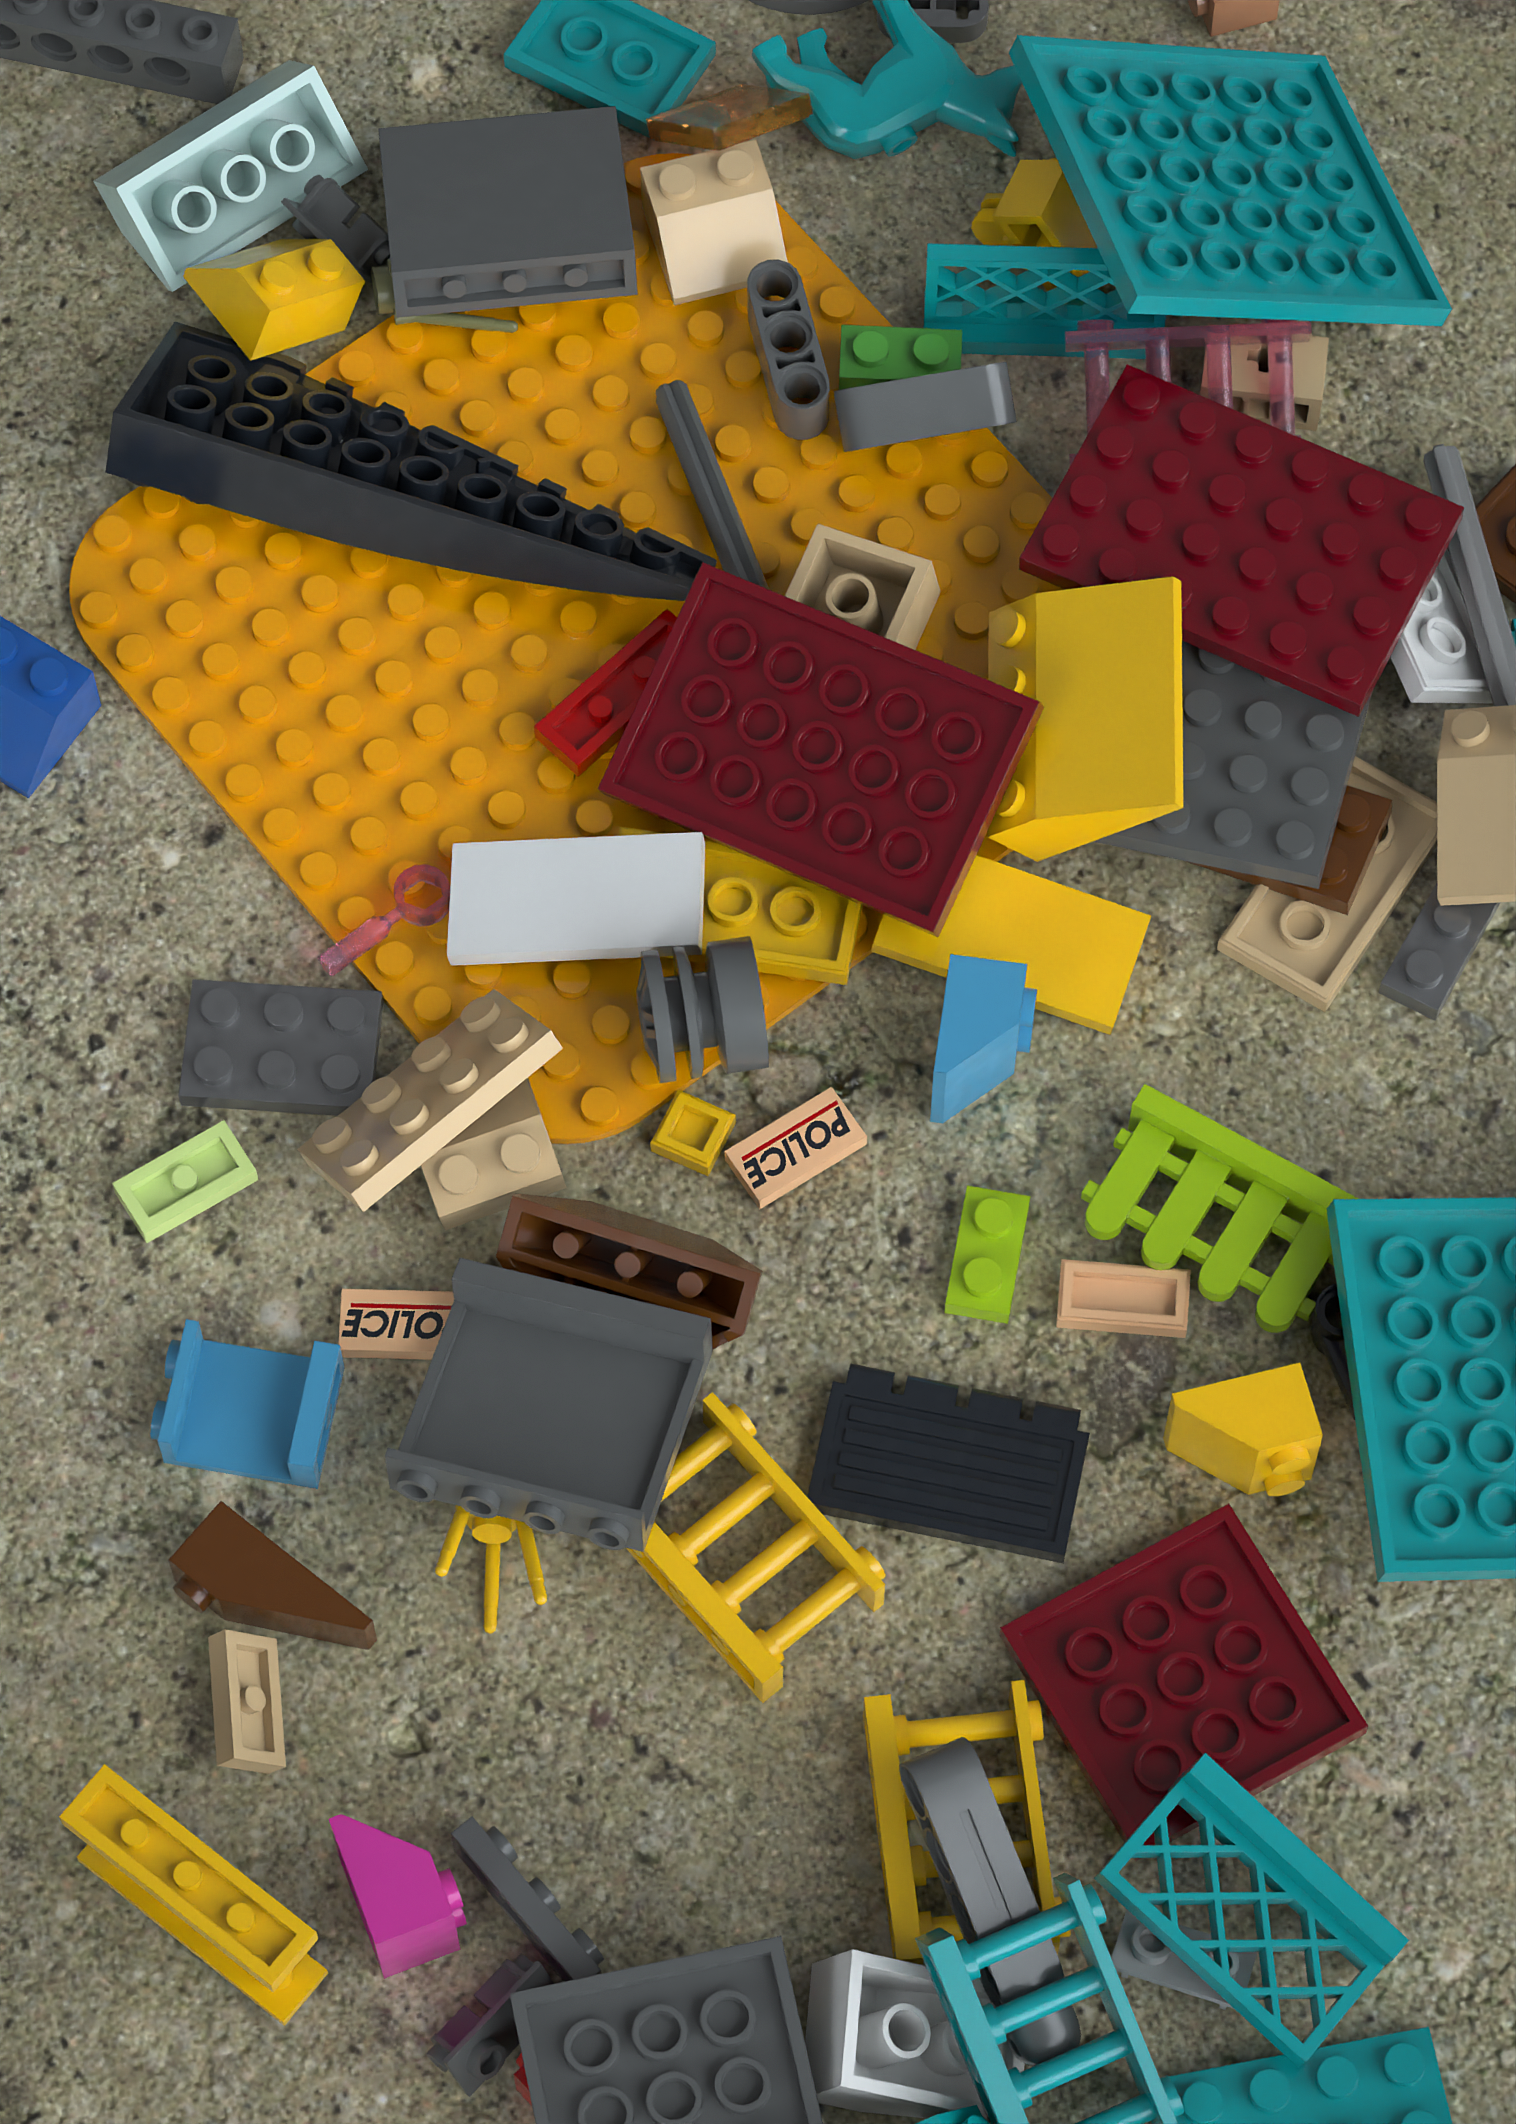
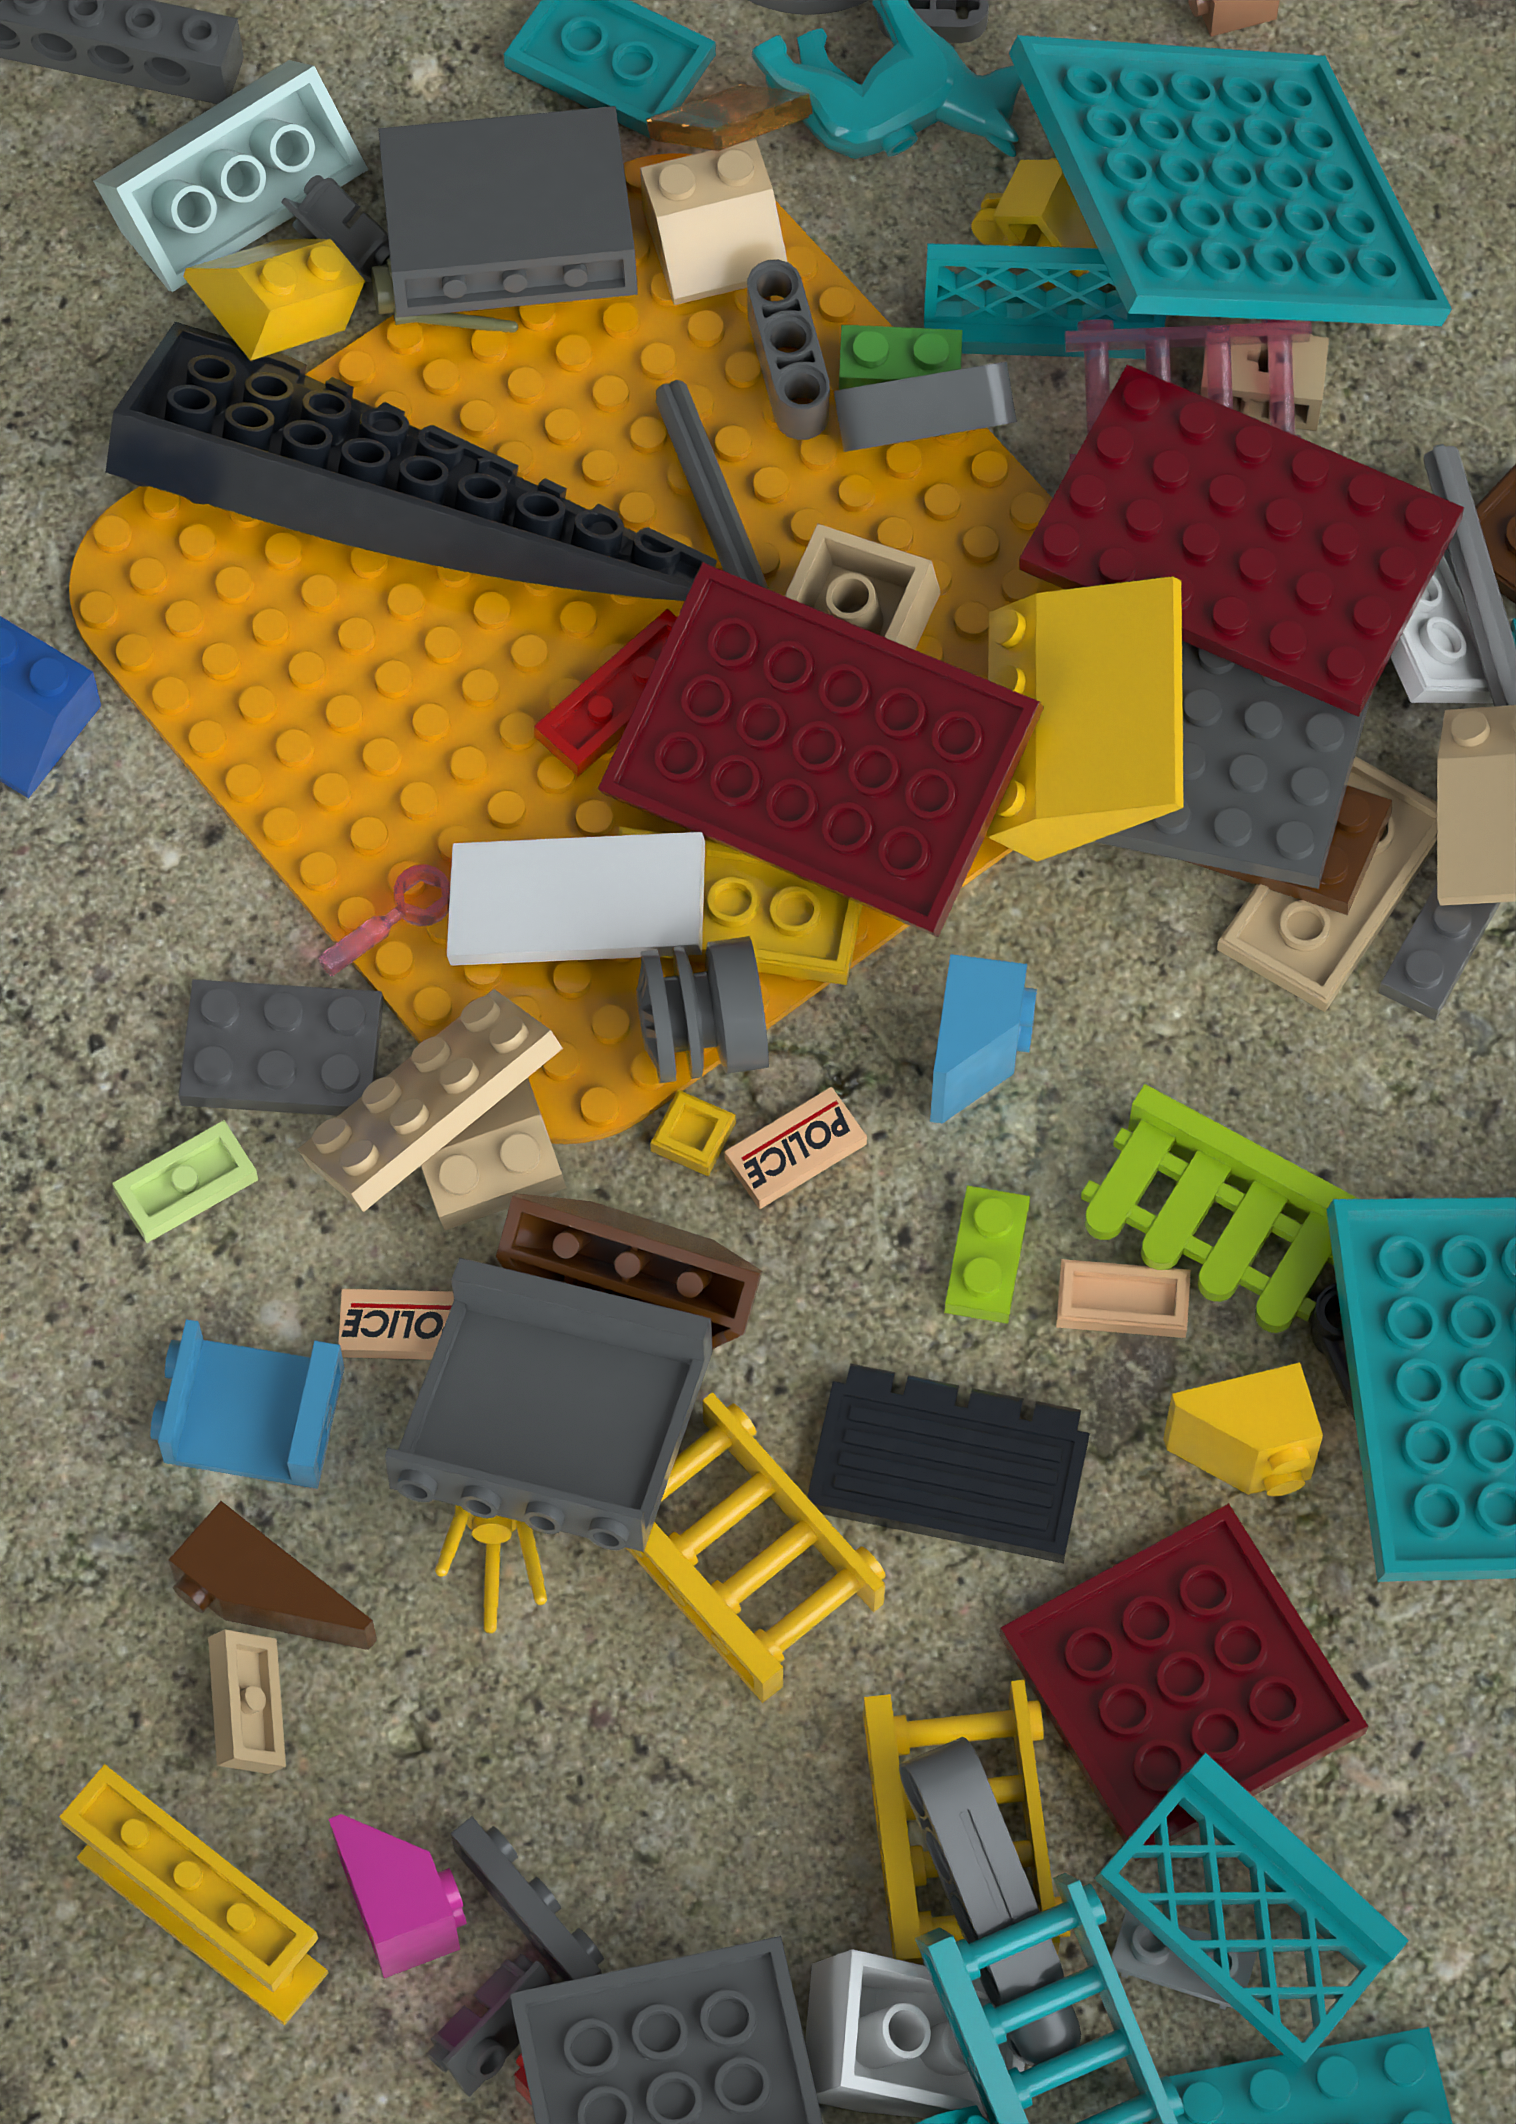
(1072, 941): yellow tile -> none

